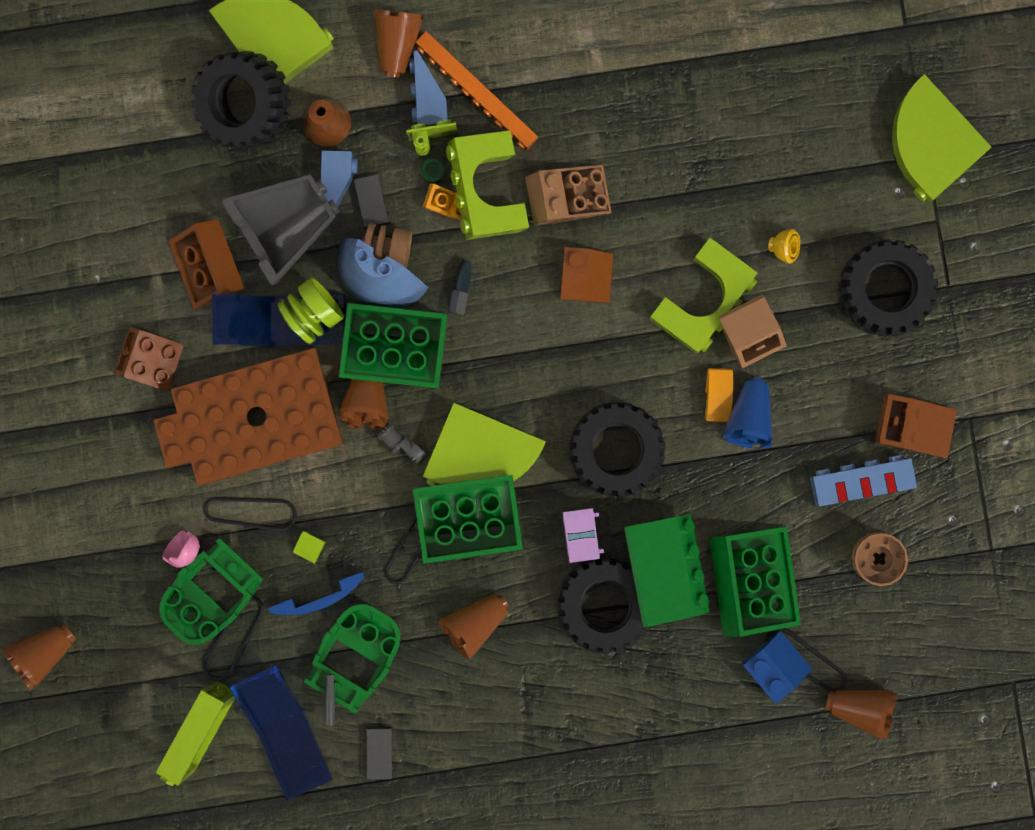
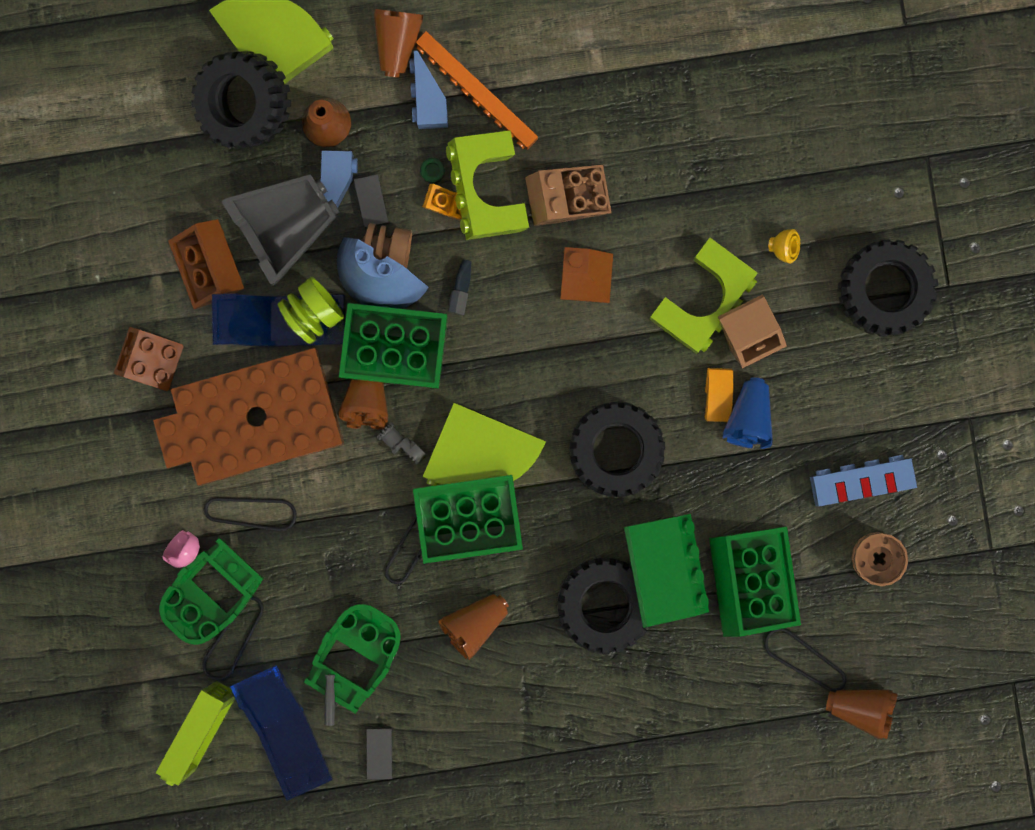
(39, 653): dark orange cone -> none
(290, 606): blue slope -> none
(309, 546): lime slope -> none
(420, 134): lime hinge -> none
(581, 535): lavender container -> none
(777, 667): blue slope -> none
(915, 426): dark orange slope -> none
(933, 140): lime brick -> none

